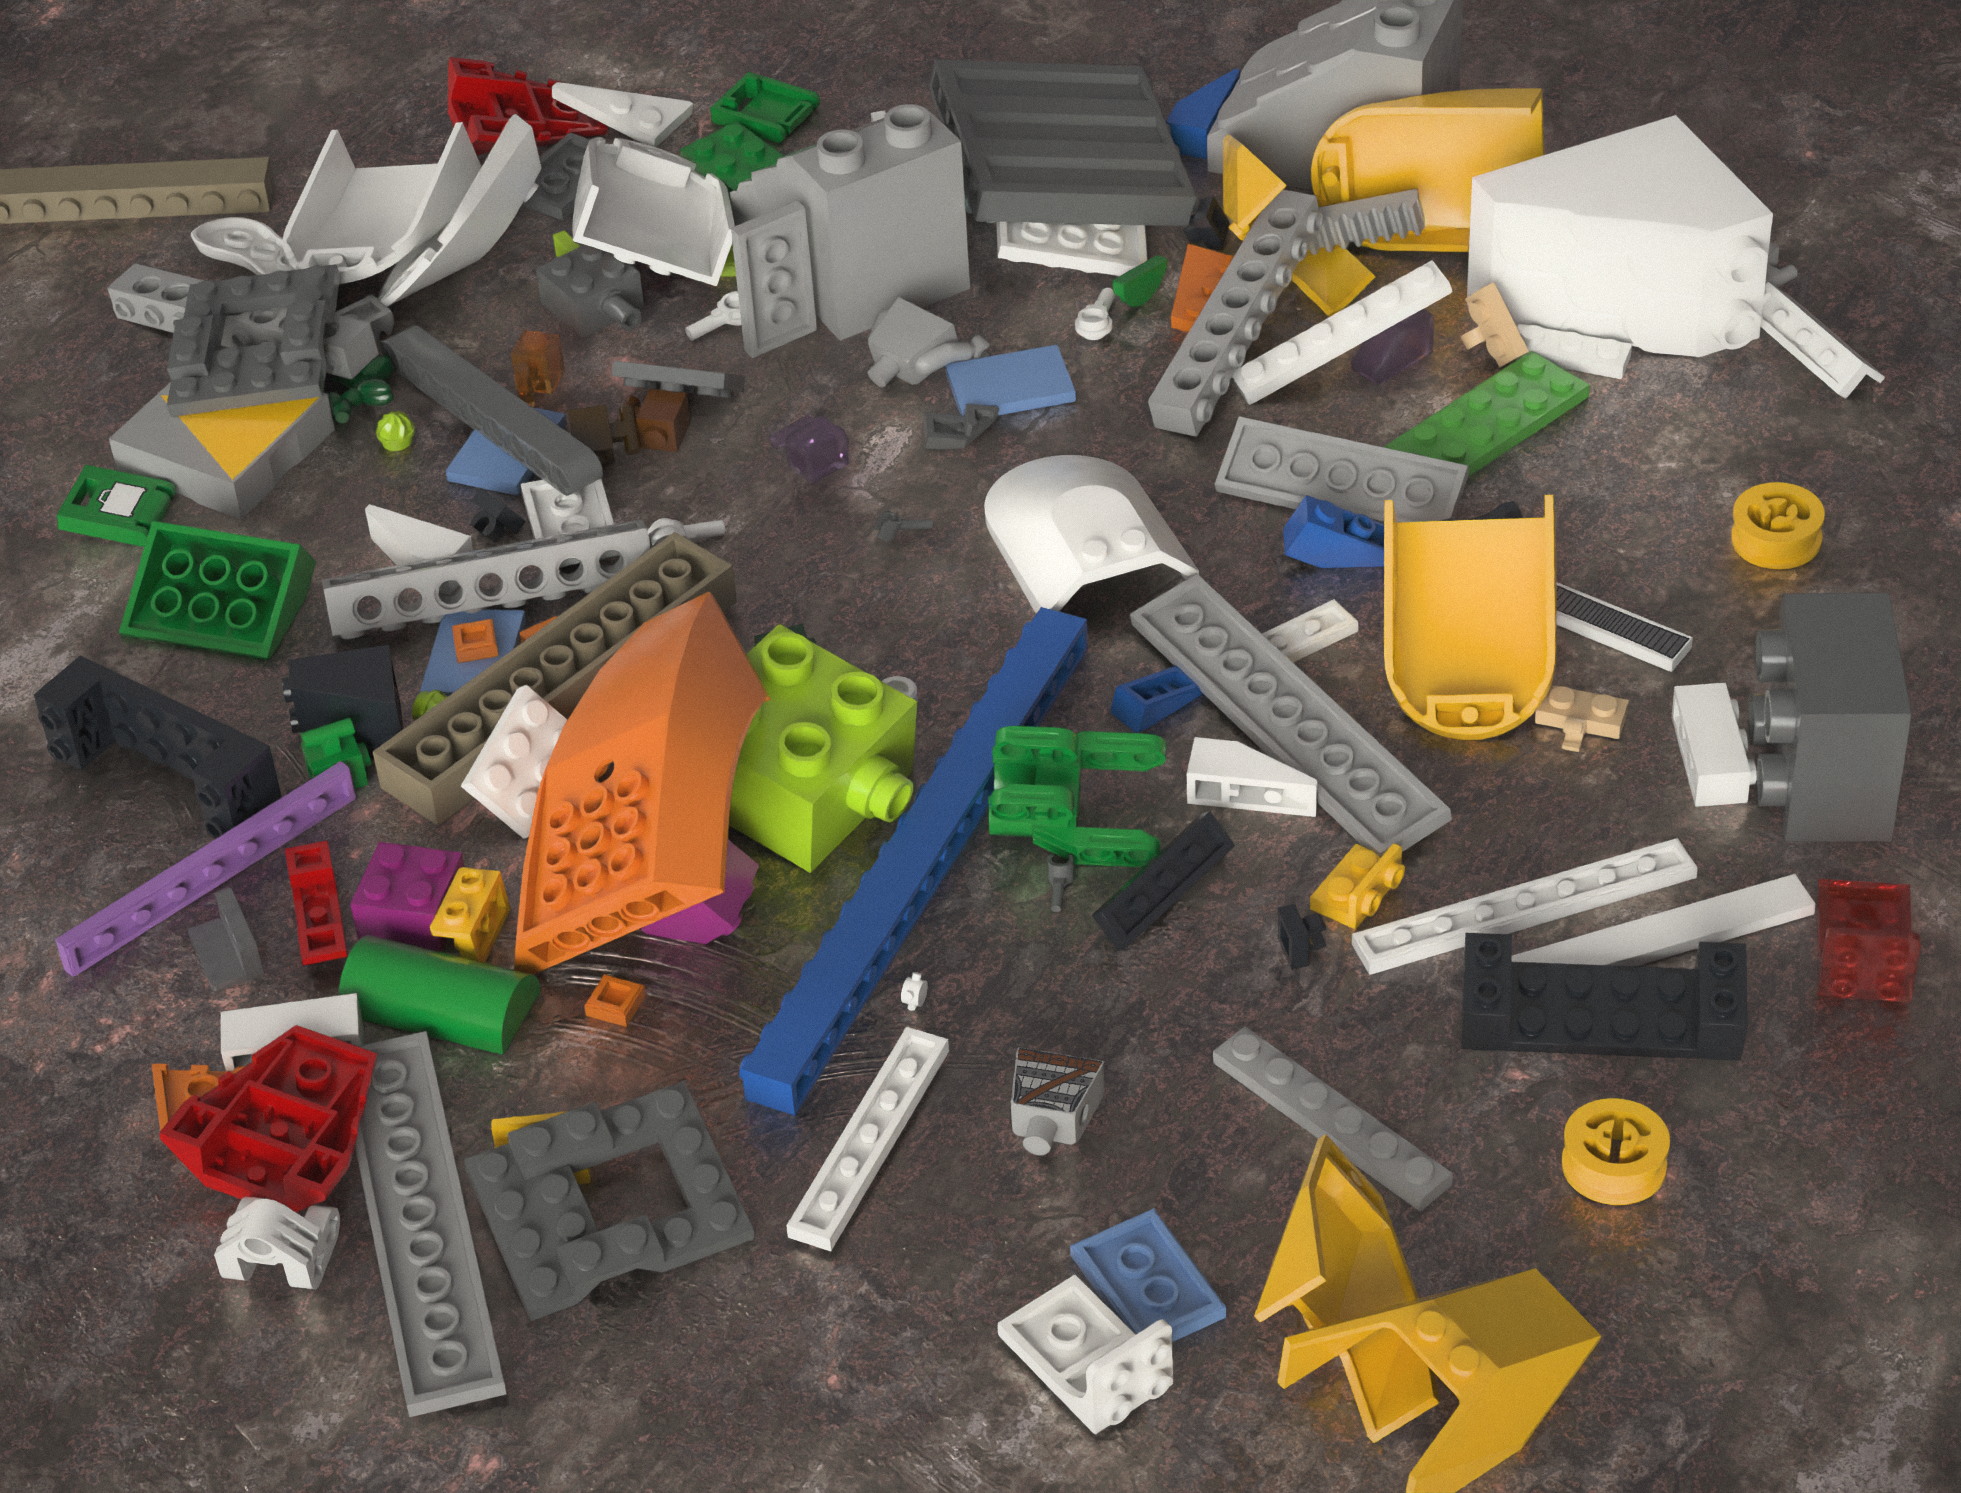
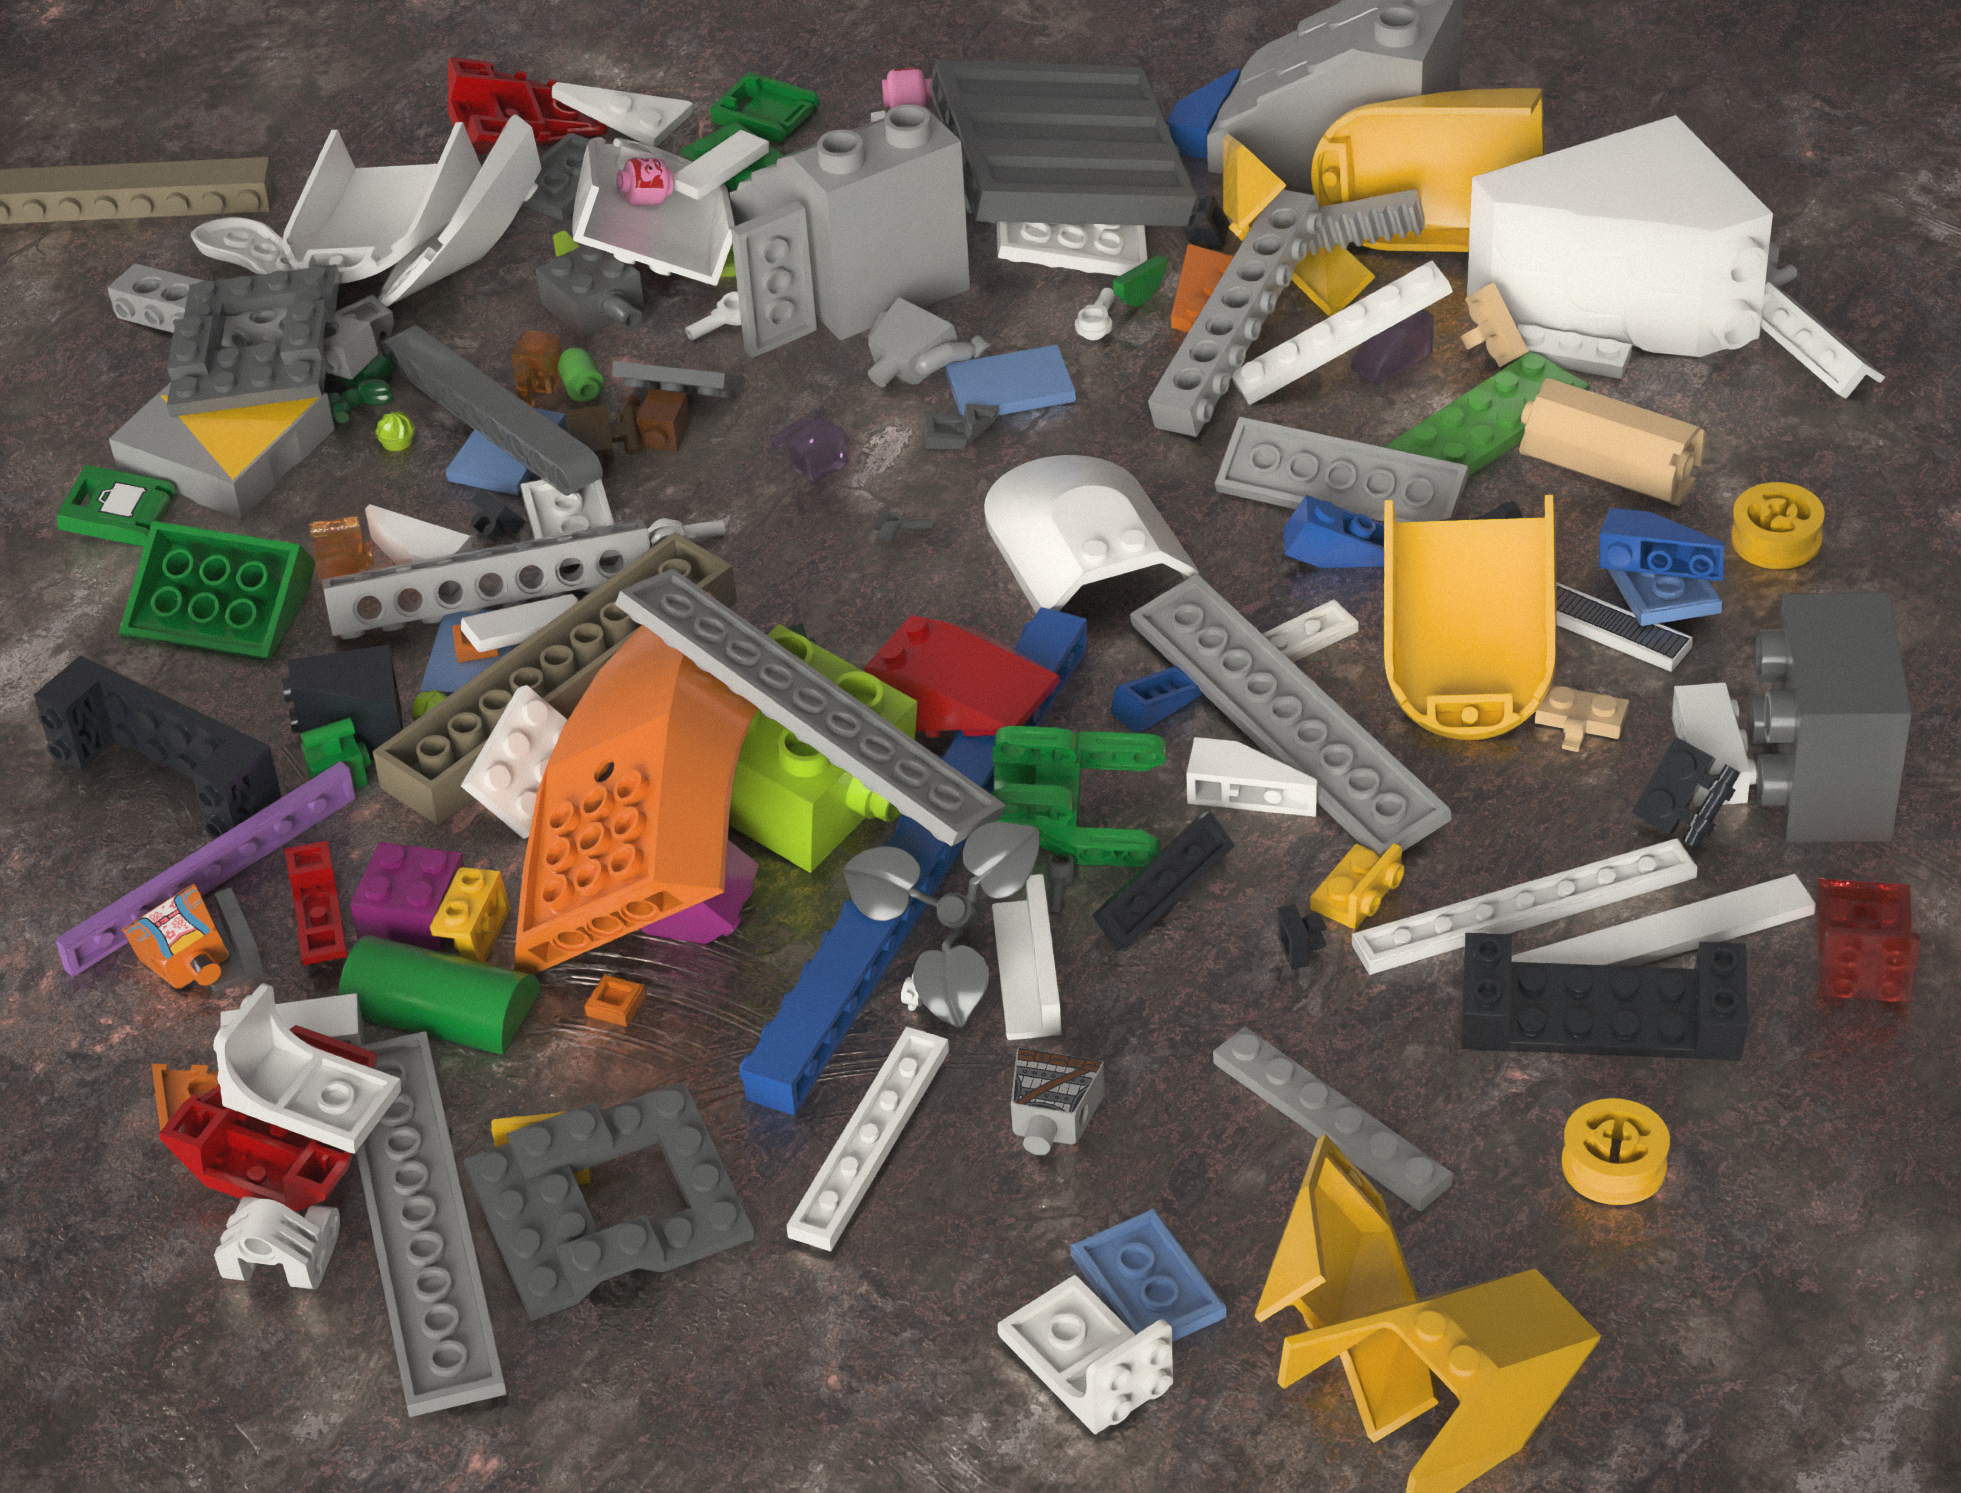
(179, 940): none -> torso
(295, 1085): none -> white bracket
(340, 548): none -> clear orange brick
(513, 624): none -> white tile
(580, 374): none -> bright green brick
(645, 181): none -> bright pink head
(720, 164): none -> white tile
(810, 706): none -> light grey plate
(881, 888): none -> dark grey plant
(905, 87): none -> bright pink head
(961, 677): none -> red wedge
(1027, 964): none -> white panel
(1612, 441): none -> tan brick
(1658, 546): none -> blue slope
(1665, 597): none -> medium blue tile
(1675, 786): none -> black plate

